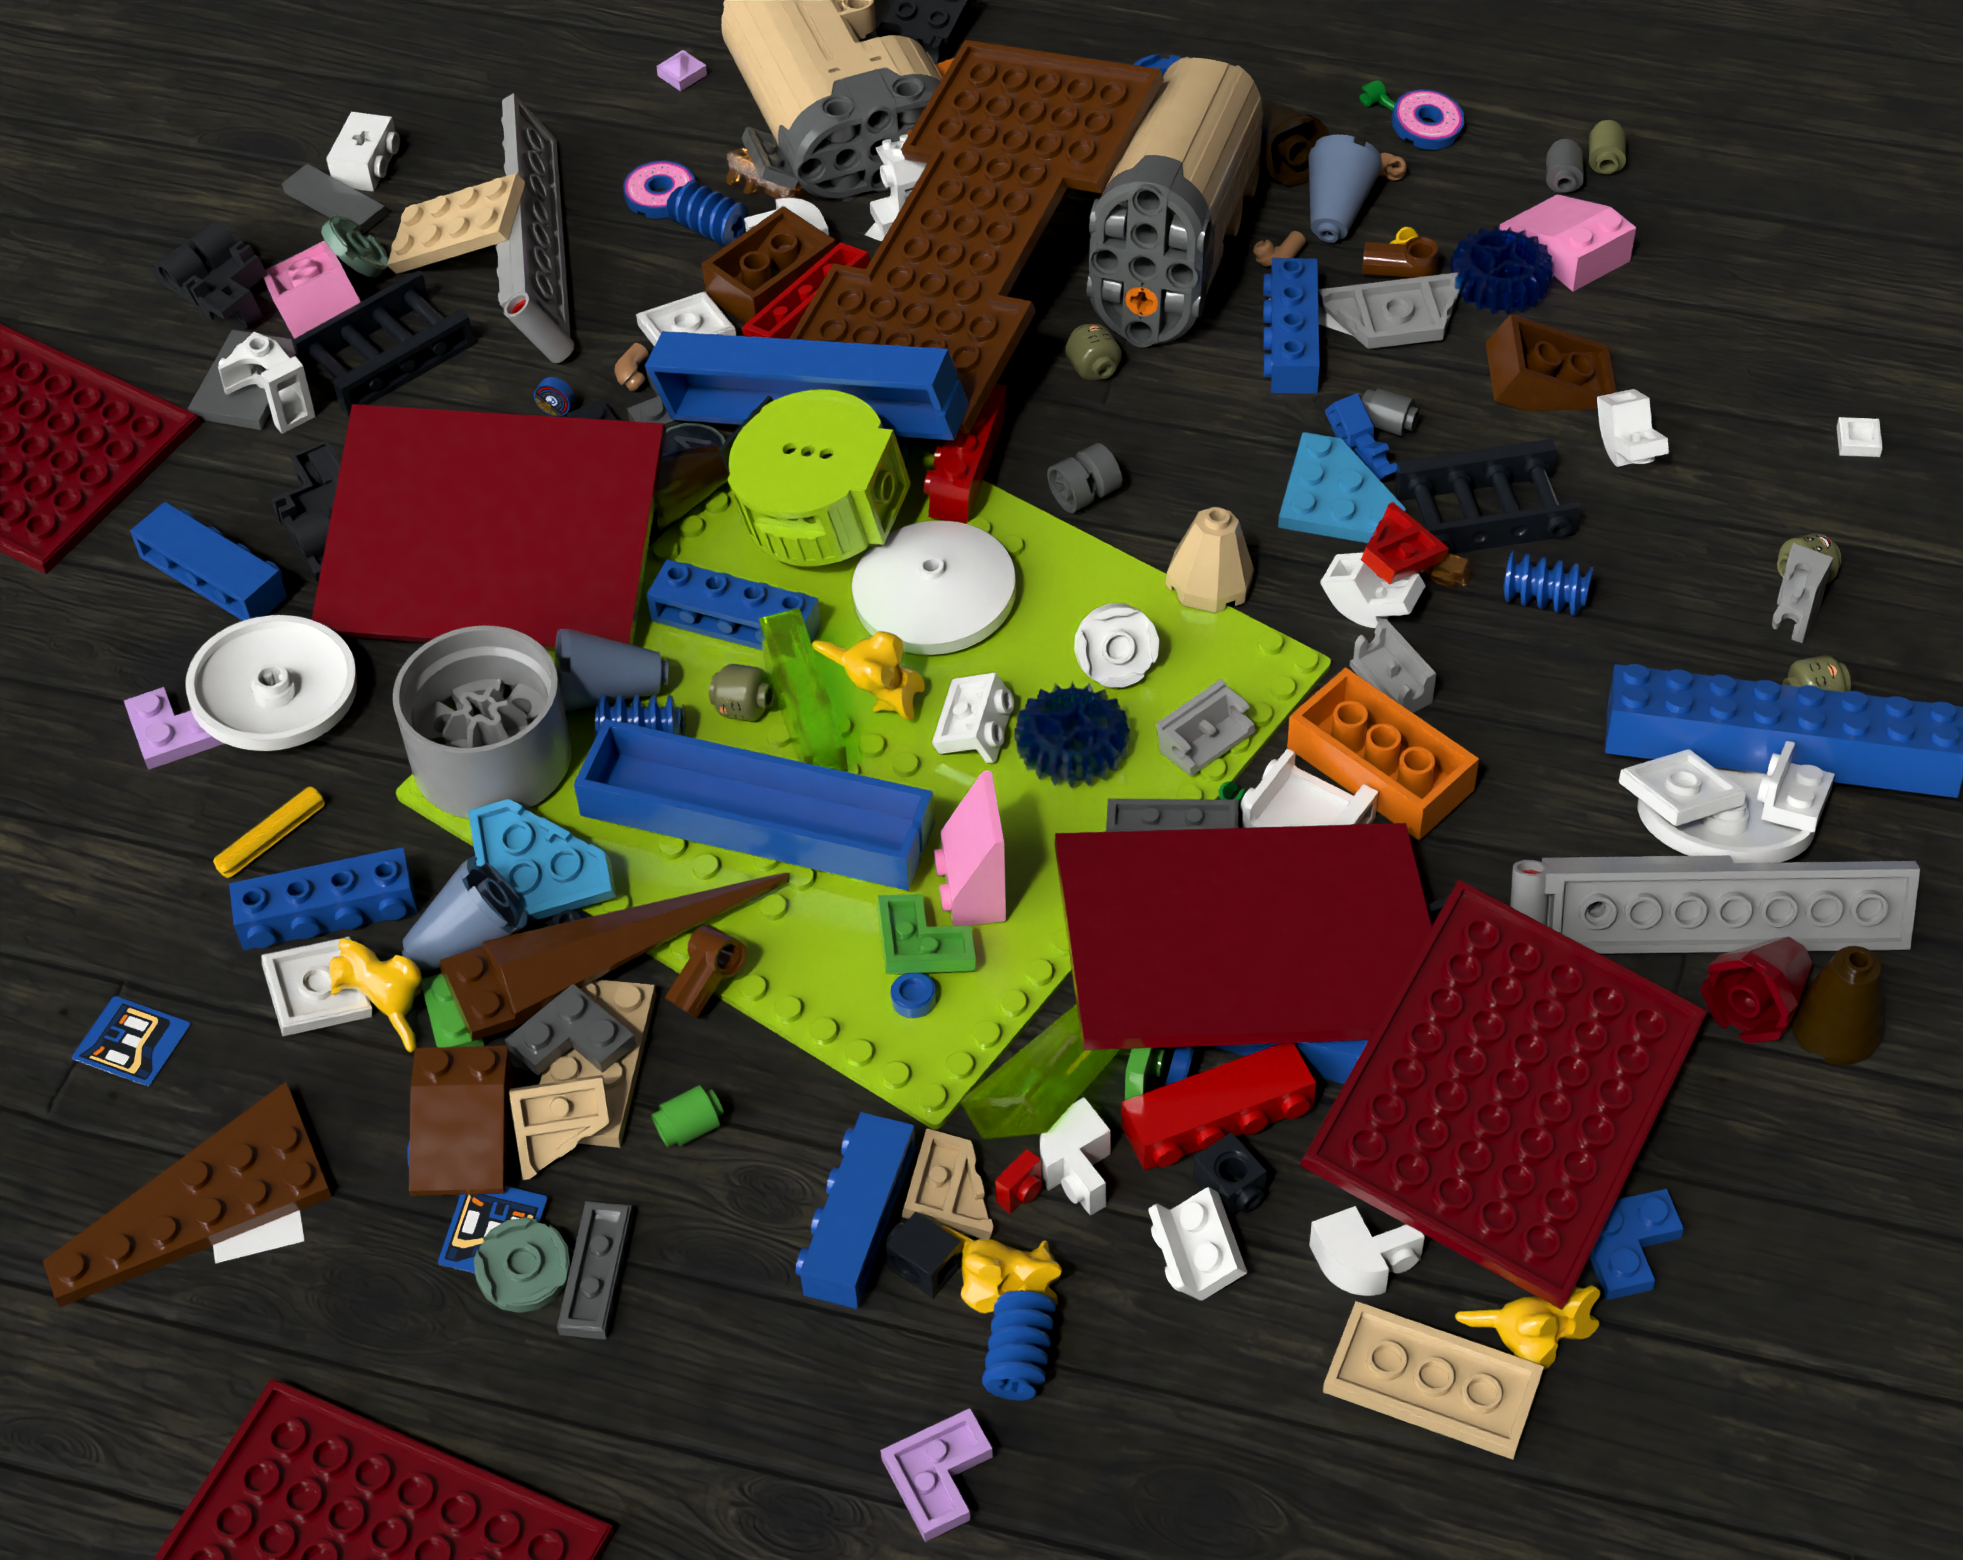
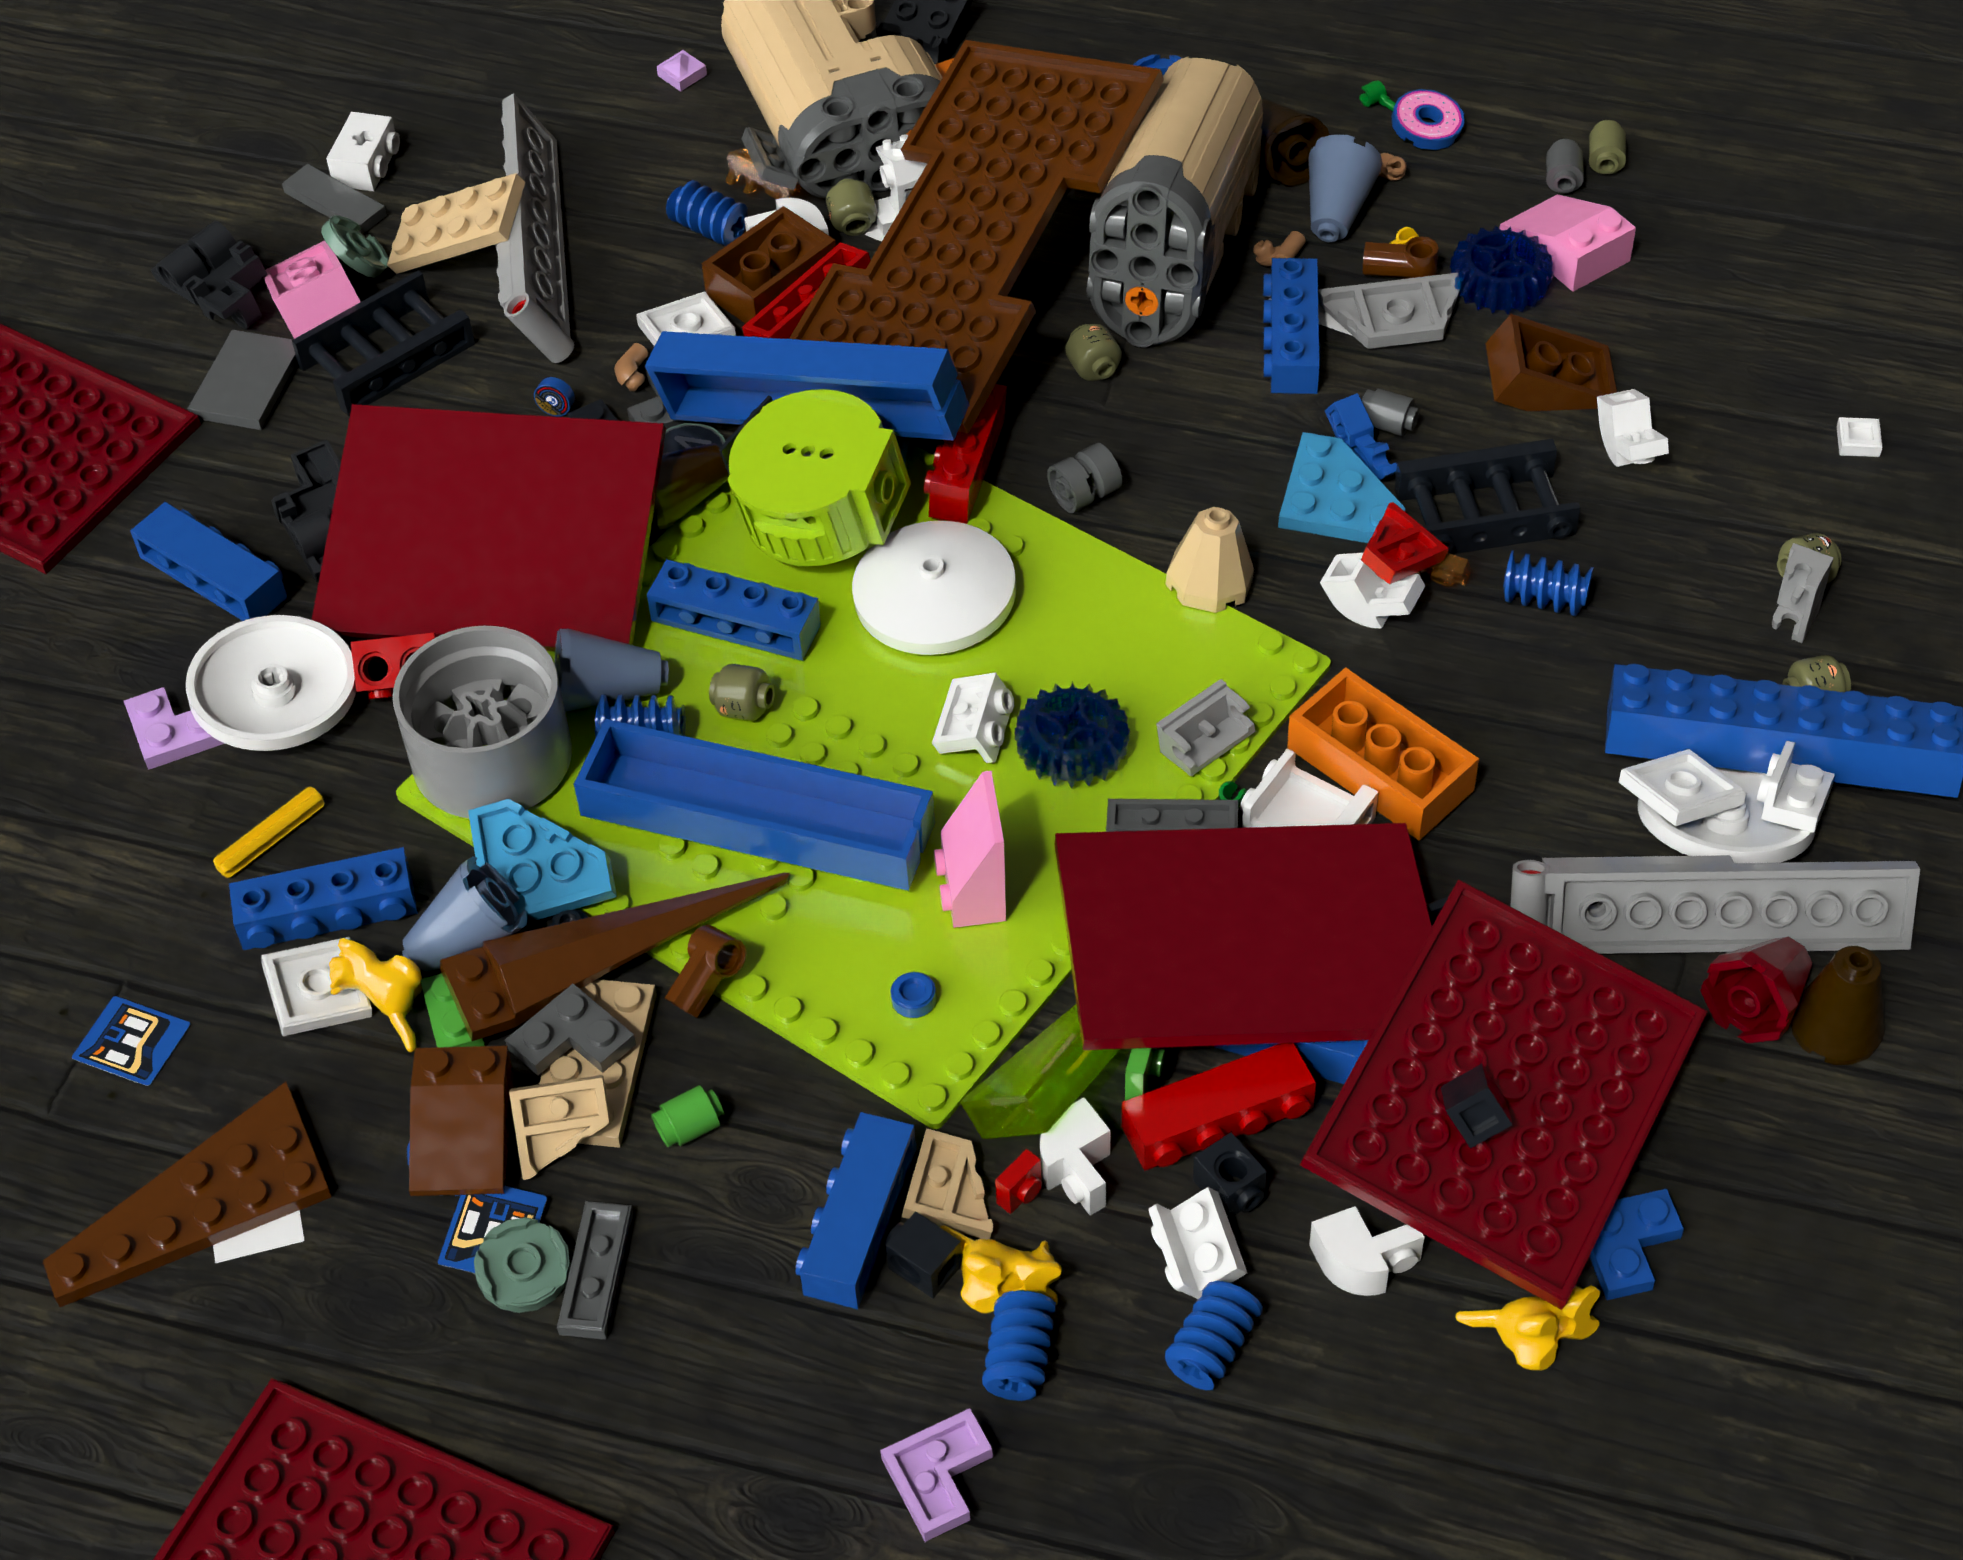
(266, 364): white tile -> none
(395, 653): none -> red brick
(646, 178): tile -> none
(801, 691): clear neon green slope -> none
(851, 207): none -> olive head
(876, 668): yellow animal -> none
(916, 948): bright green plate -> none
(1116, 645): white tile -> none
(1180, 1064): blue tile -> none
(1211, 1334): none -> blue piece
(1394, 668): light grey hinge -> none
(1434, 1379): tan plate -> none
(1476, 1106): none -> black panel

